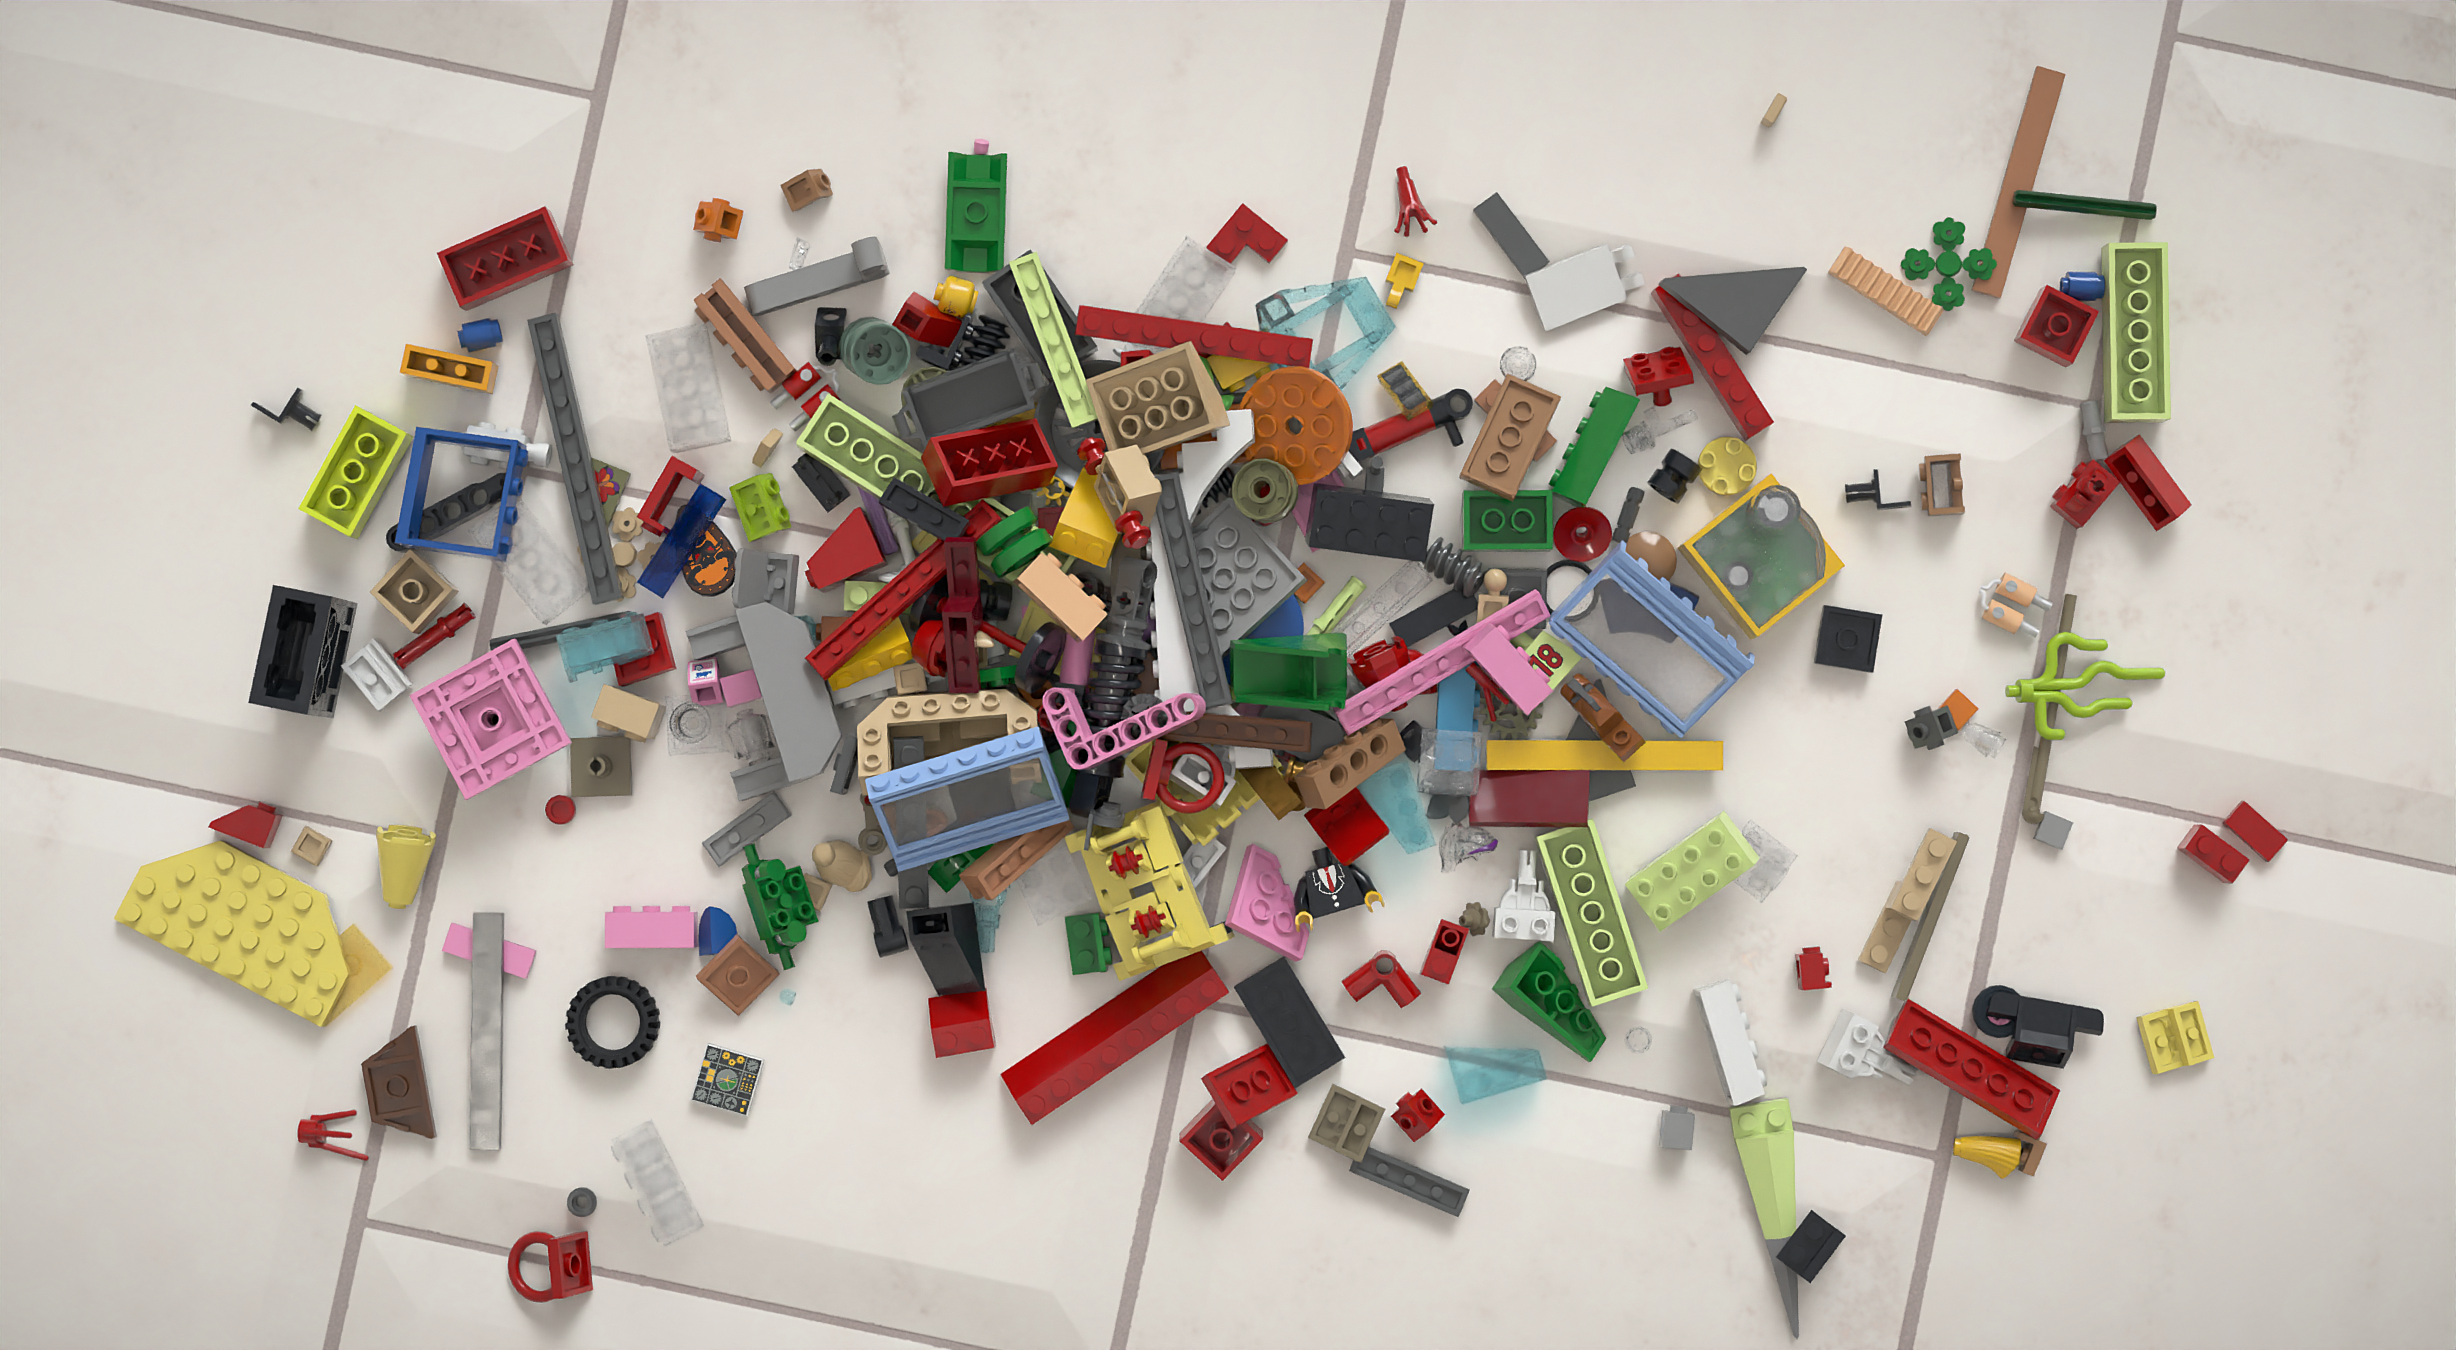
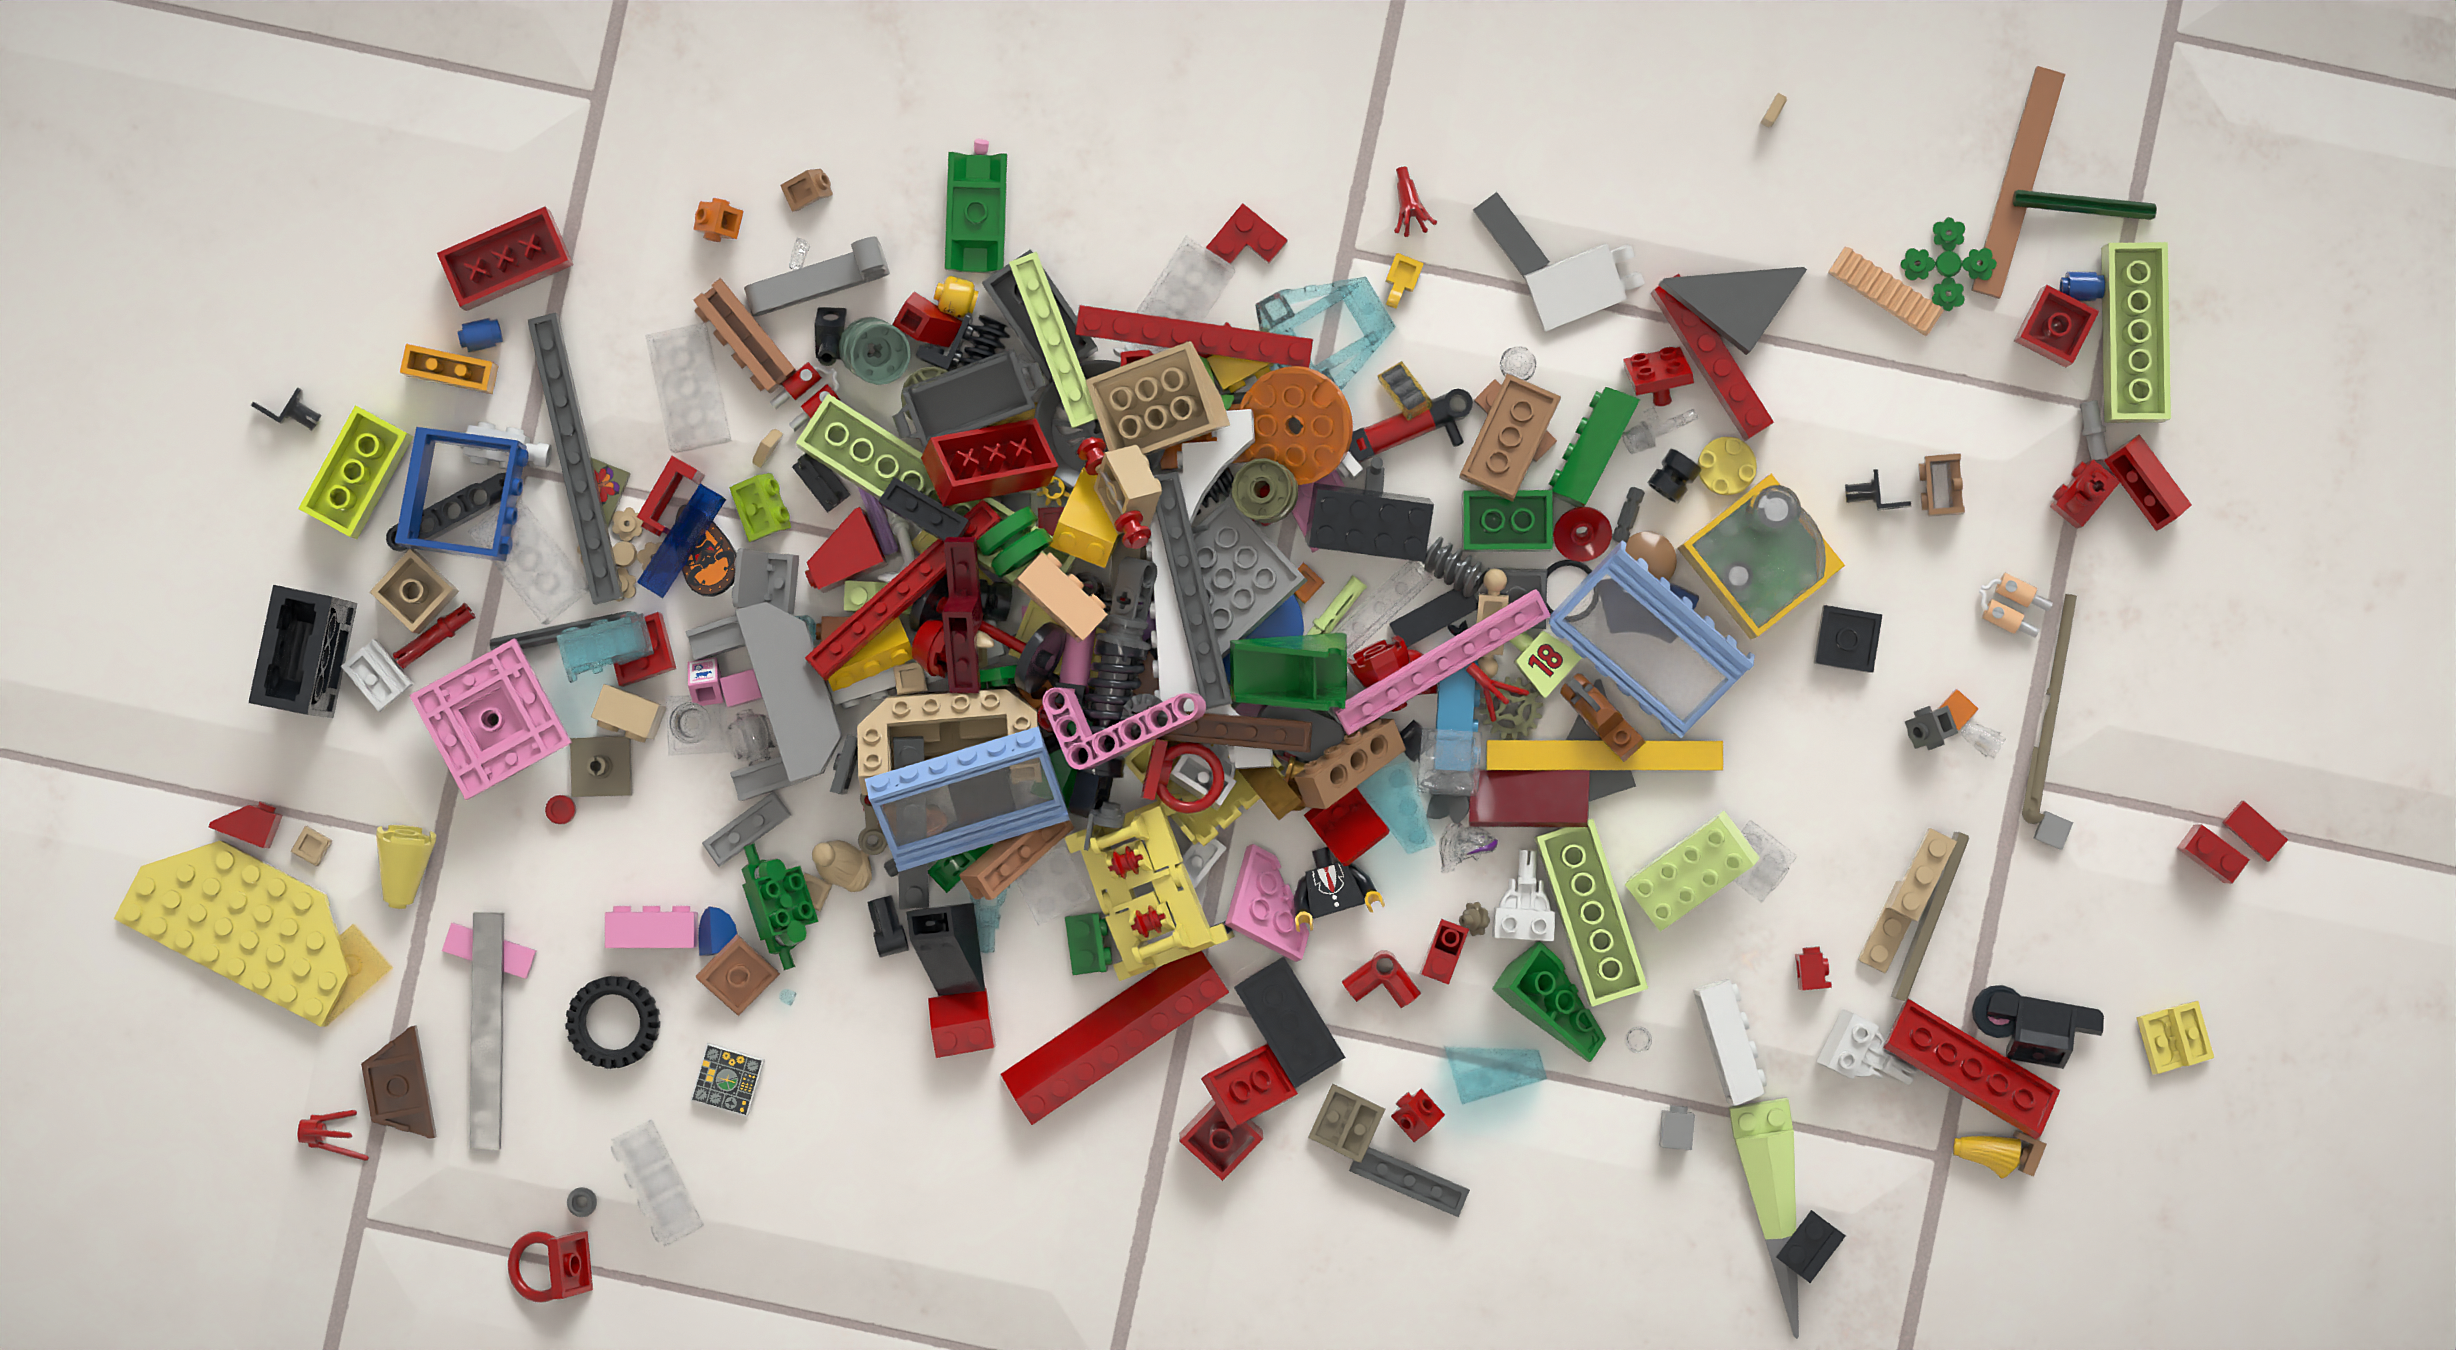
(1509, 667): bright pink brick -> none
(2042, 688): lime plant -> none

